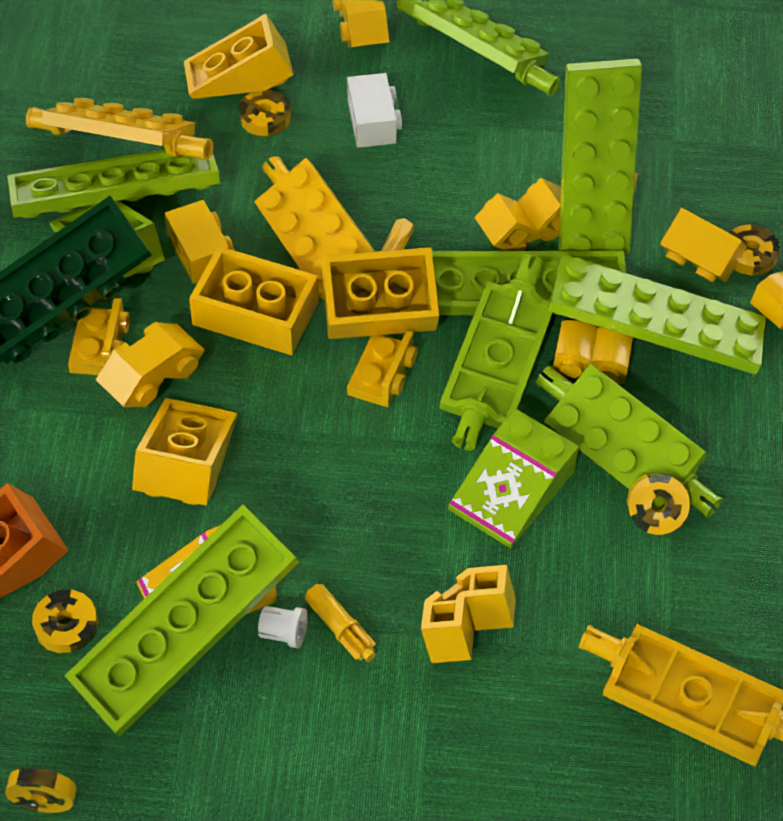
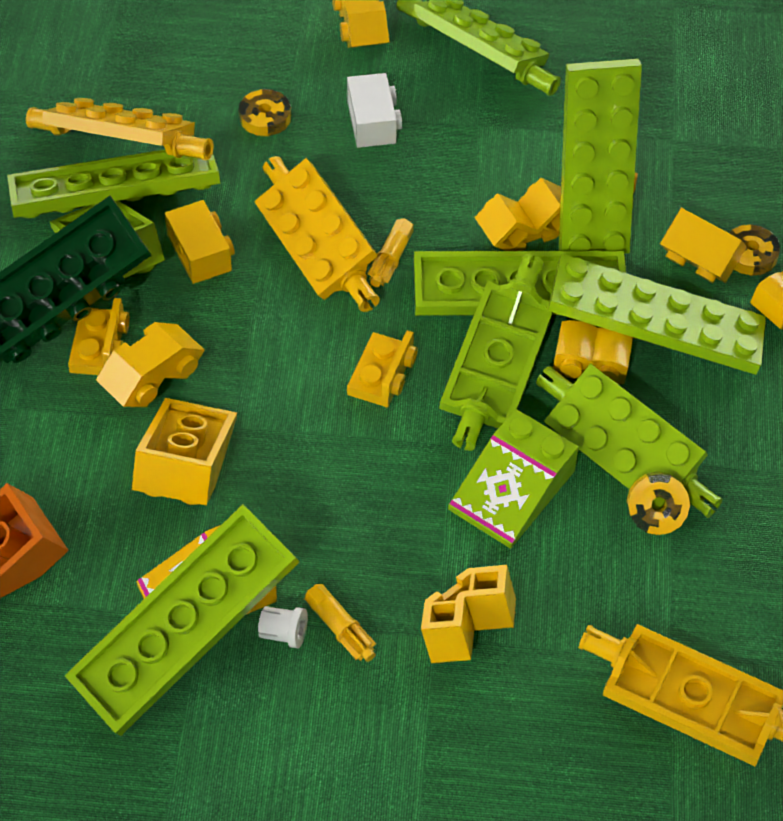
(40, 790): piece -> none
(69, 636): yellow piece -> none
(240, 63): yellow slope -> none
(254, 300): yellow brick -> none
(379, 293): yellow brick -> none

